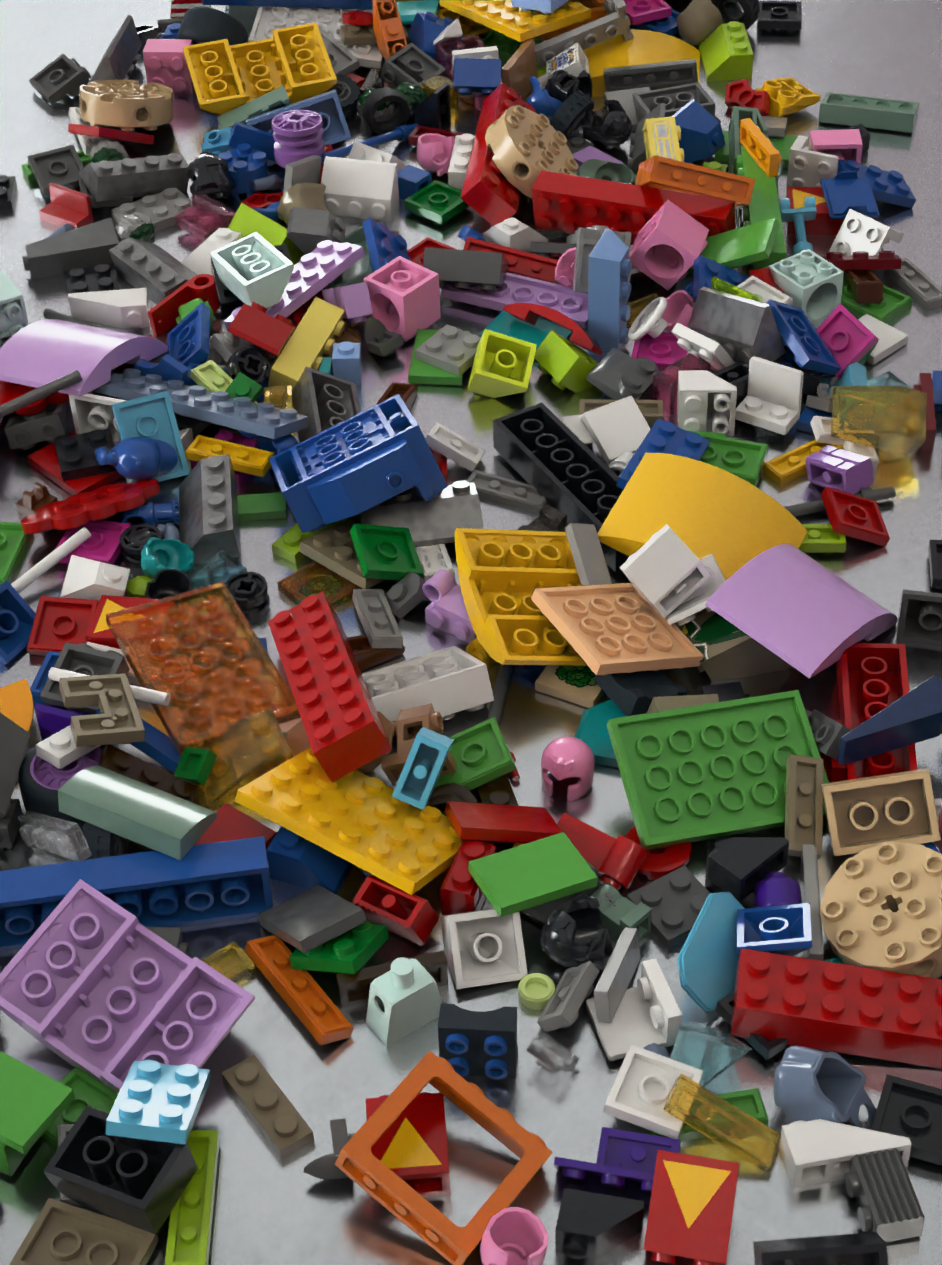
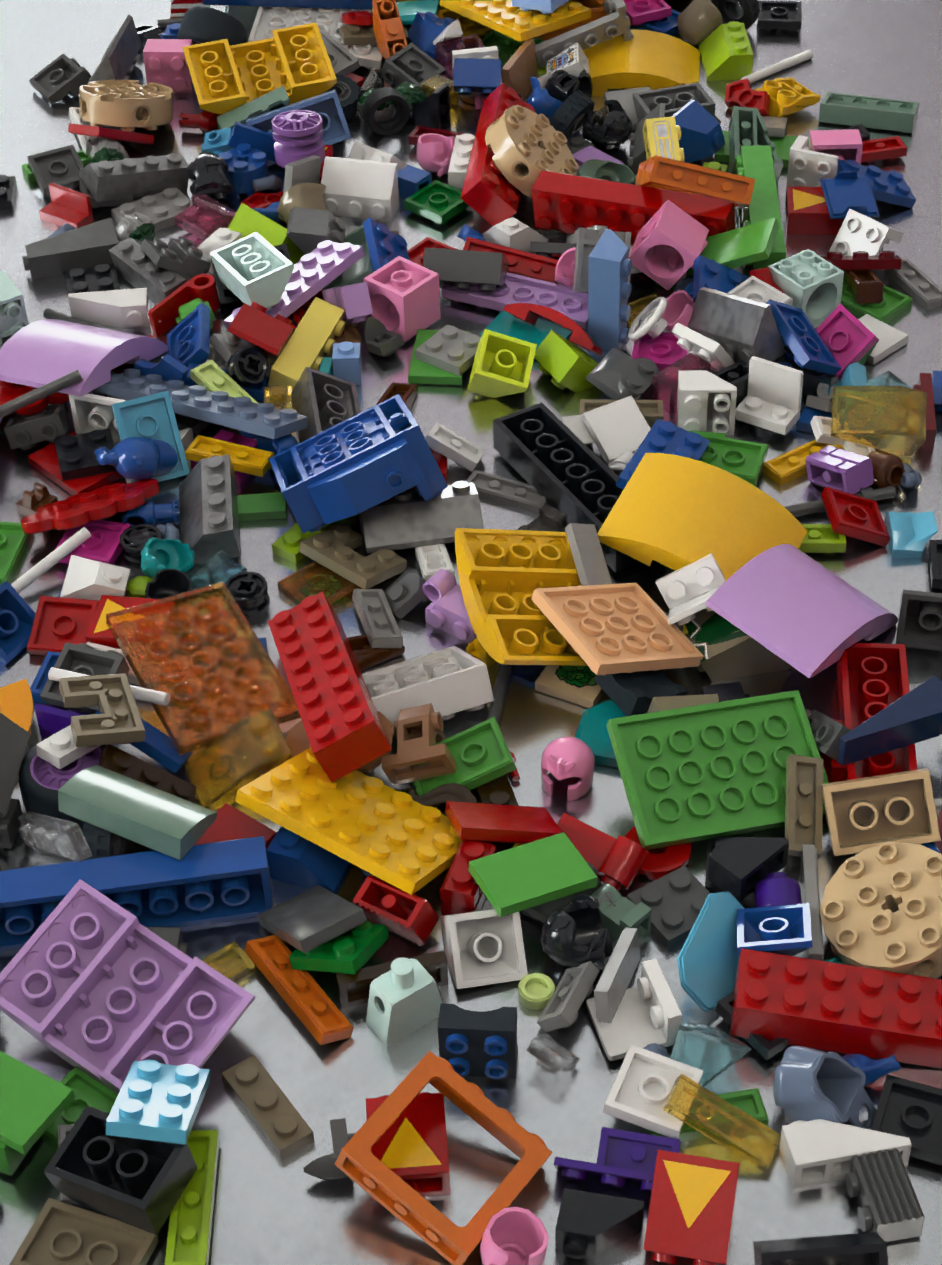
(177, 256): none -> dark grey plate
(195, 765): green plate -> none
(205, 121): none -> red arm
(244, 387): green plate -> none
(385, 551): green plate -> none
(400, 133): blue bar -> none
(422, 768): medium azure brick -> none
(653, 75): dark grey tile -> none
(665, 571): white slope -> none
(723, 286): clear neon green tile -> none
(759, 147): light orange plate -> none
(780, 66): none -> white bar
(799, 215): medium azure bar -> none
(873, 1068): none -> blue animal
(883, 148): none -> red plate
(886, 469): none -> reddish brown head
(909, 533): none -> medium azure slope
(912, 478): none -> sand blue arm

